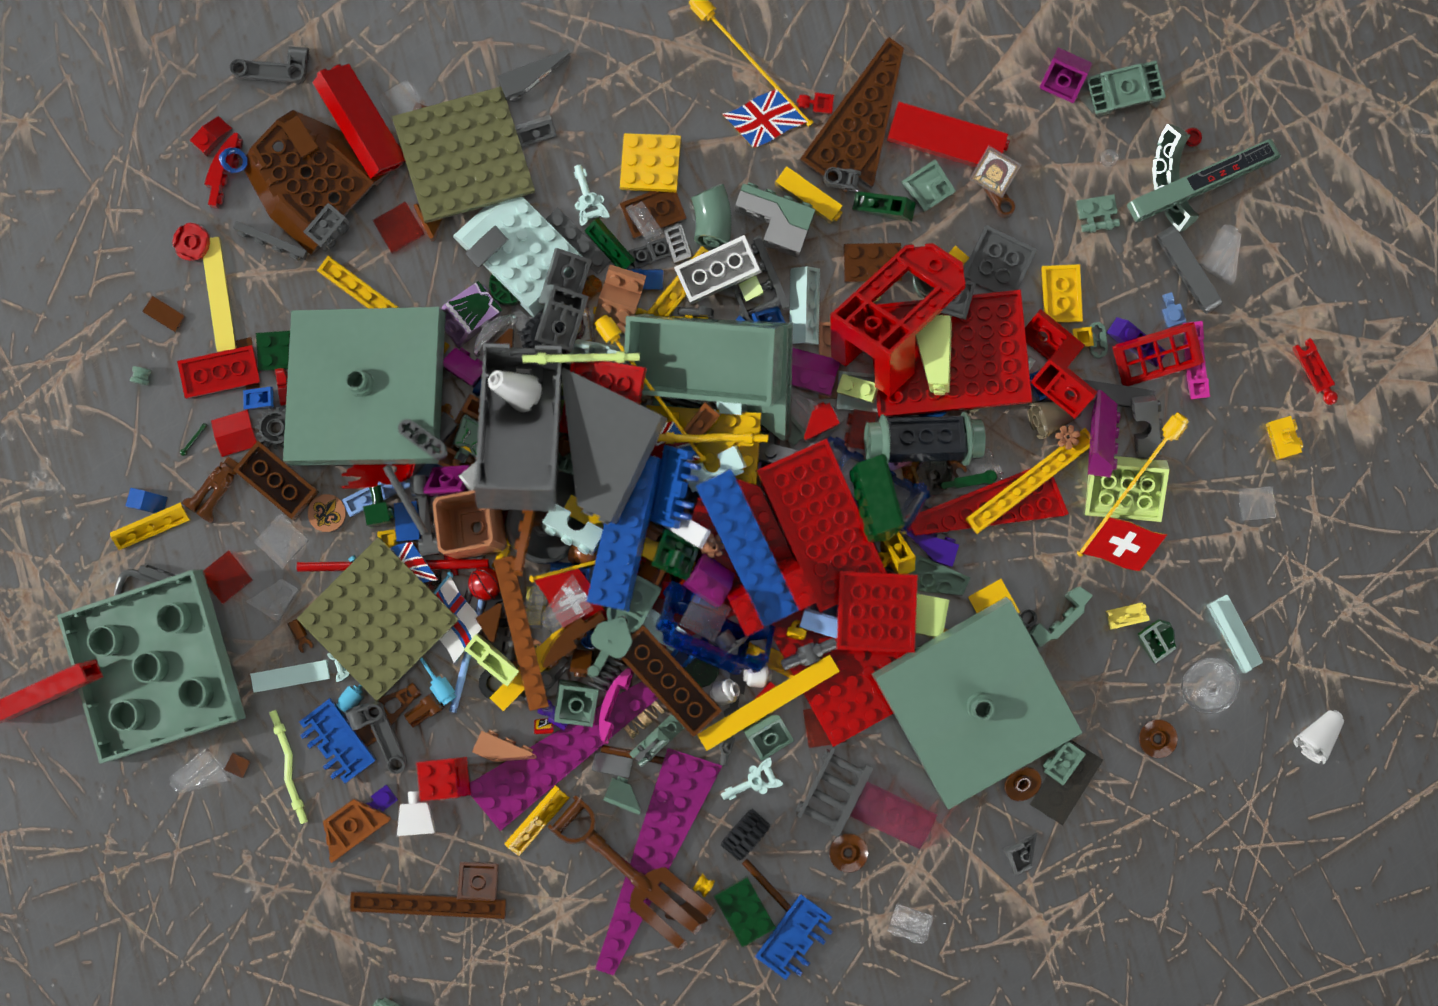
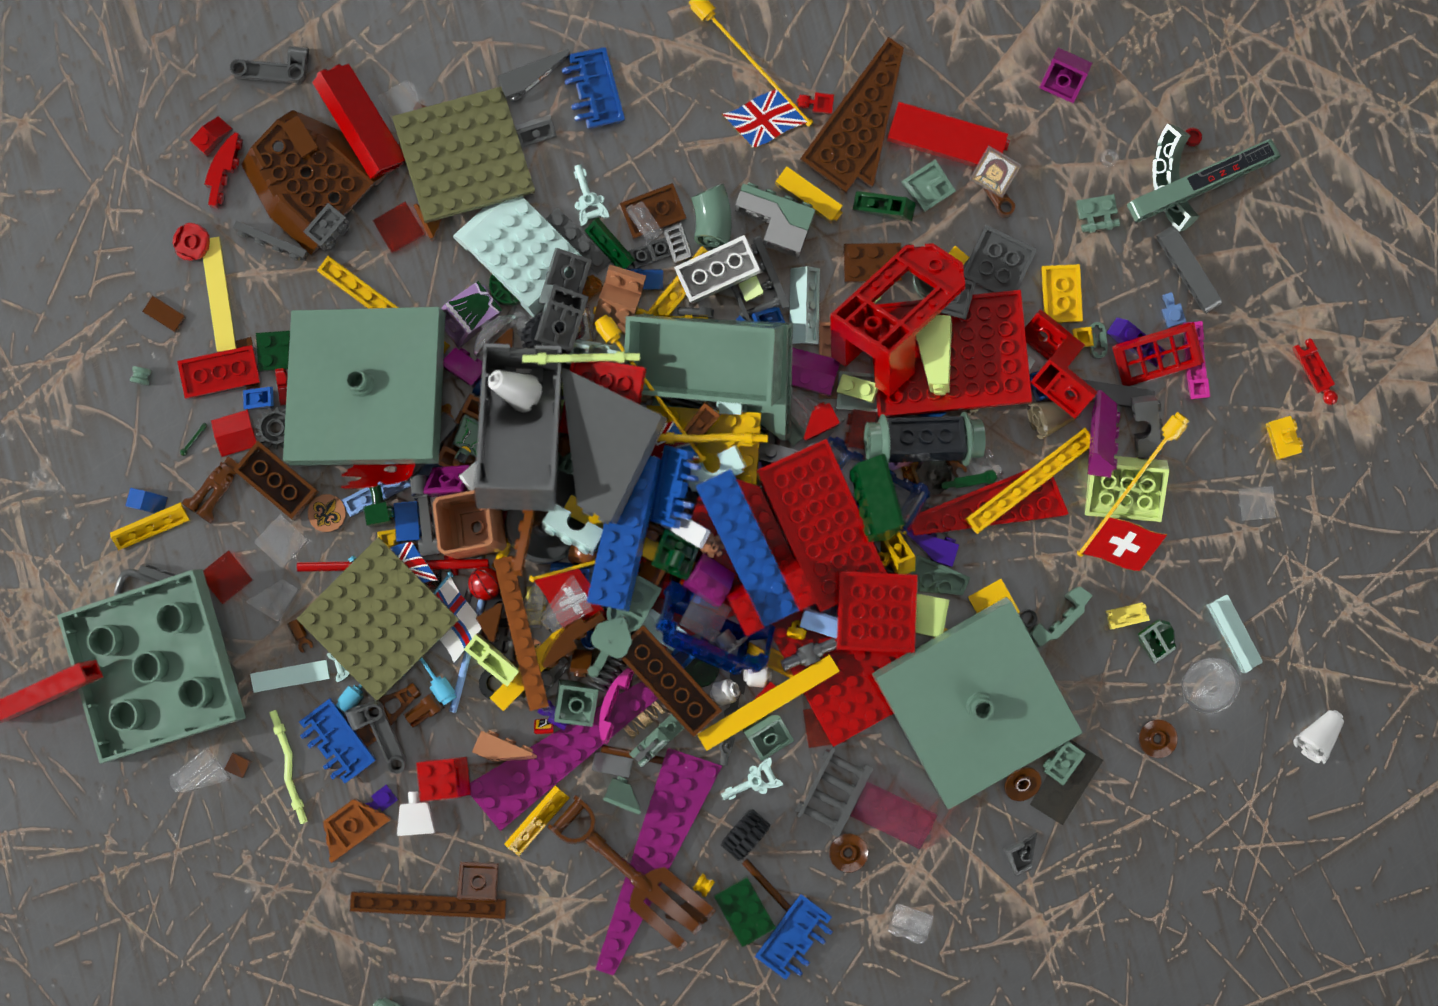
(222, 158): blue piece -> none
(405, 499): dark grey bar -> none
(421, 431): dark grey beam -> none
(486, 246): dark grey slope -> none
(596, 85): none -> blue hinge
(650, 162): yellow plate -> none
(844, 179): dark grey piece -> none
(1067, 436): nougat plant -> none
(1126, 87): sand green plate -> none
(1223, 255): clear slope -> none

